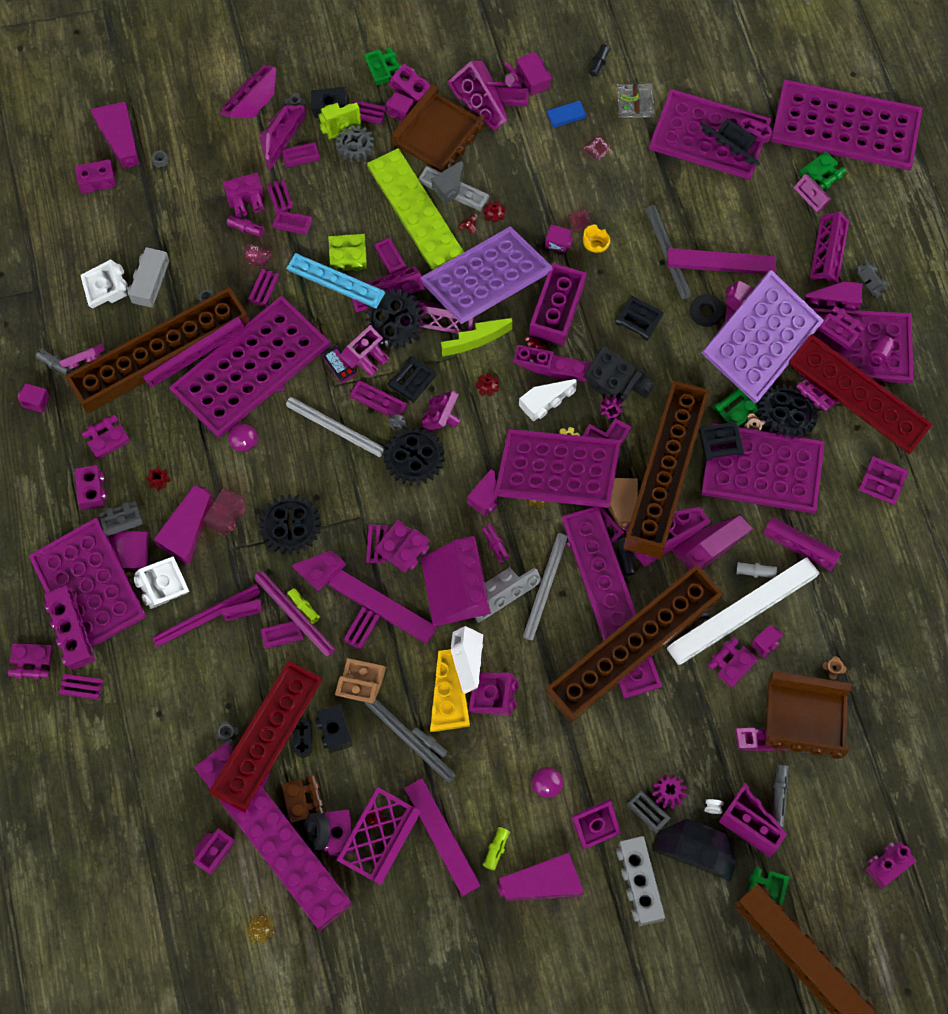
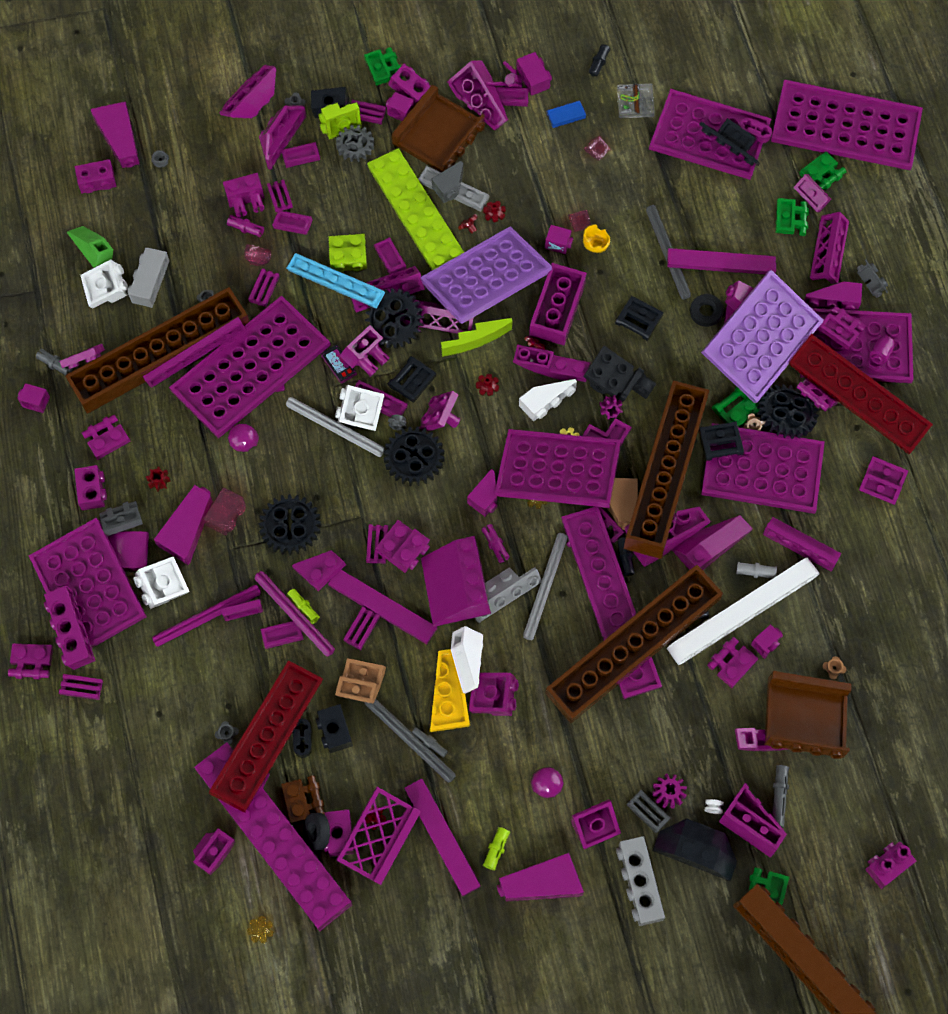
(92, 245): none -> bright green slope
(359, 407): none -> white plate
(786, 216): none -> green plate

